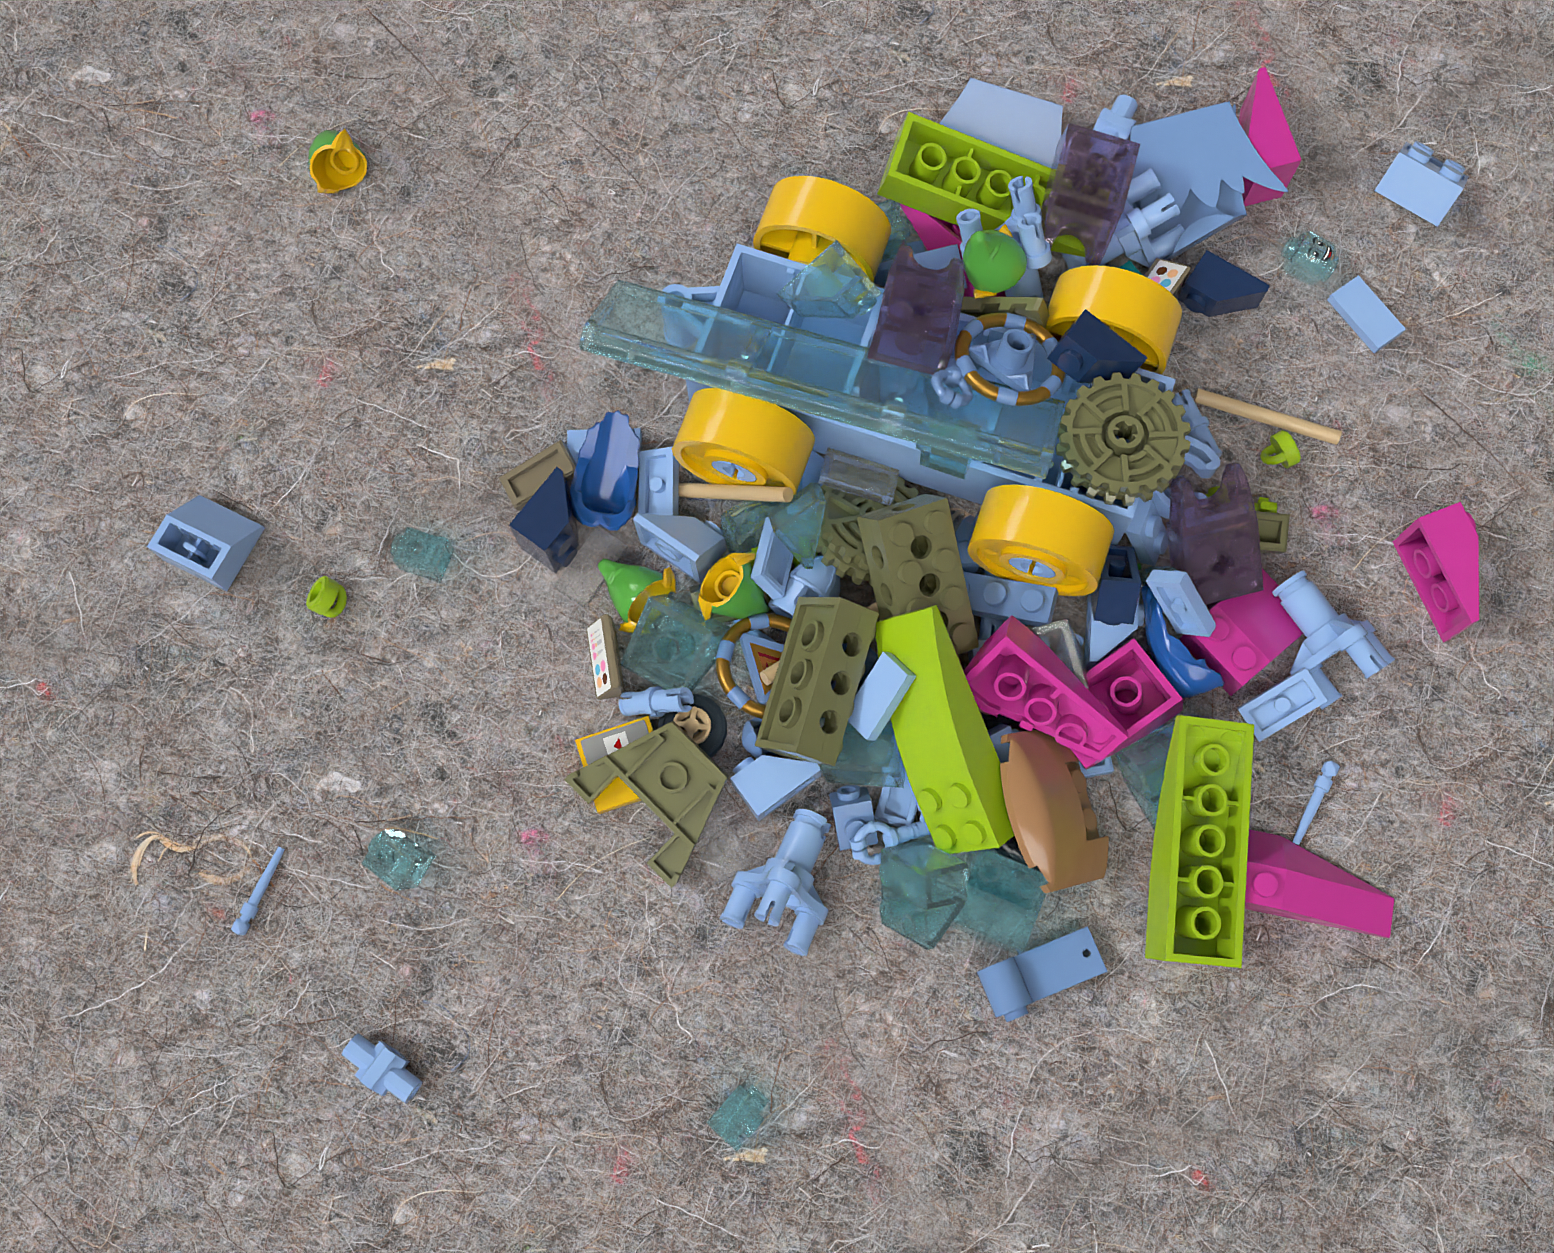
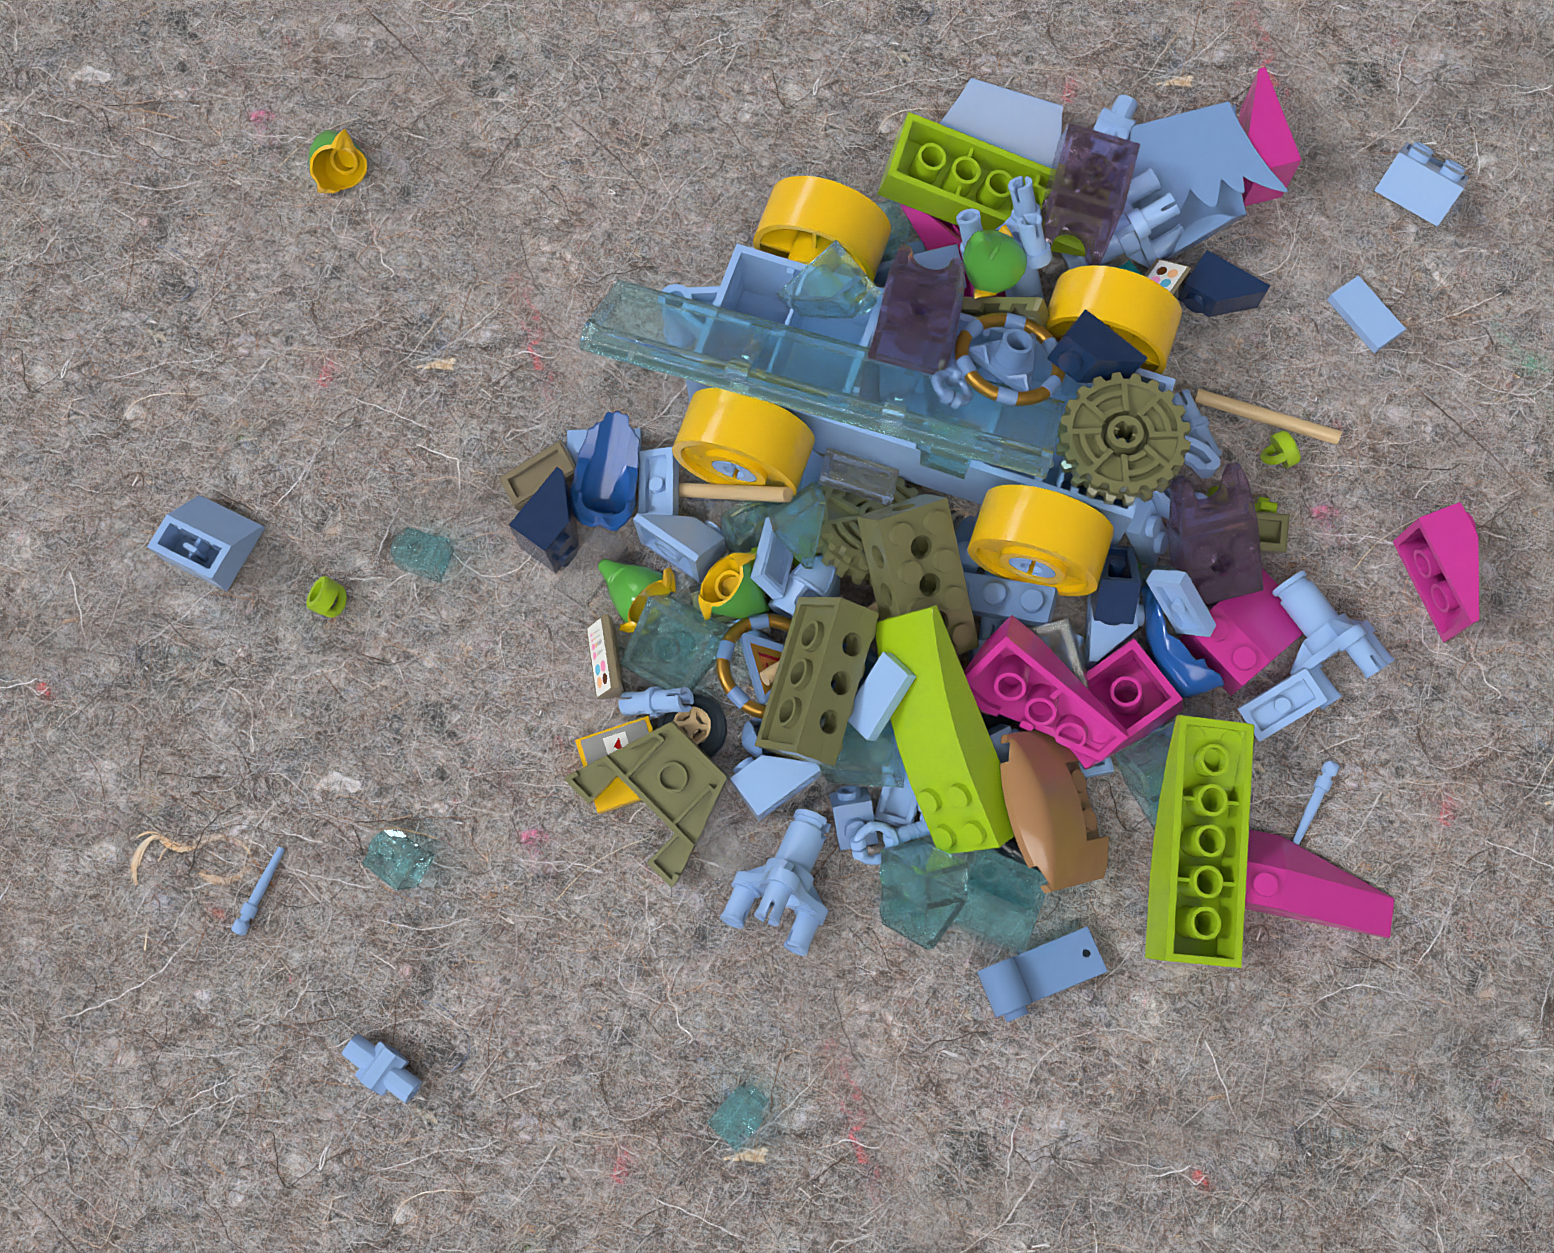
(1309, 258): clear light blue head -> none

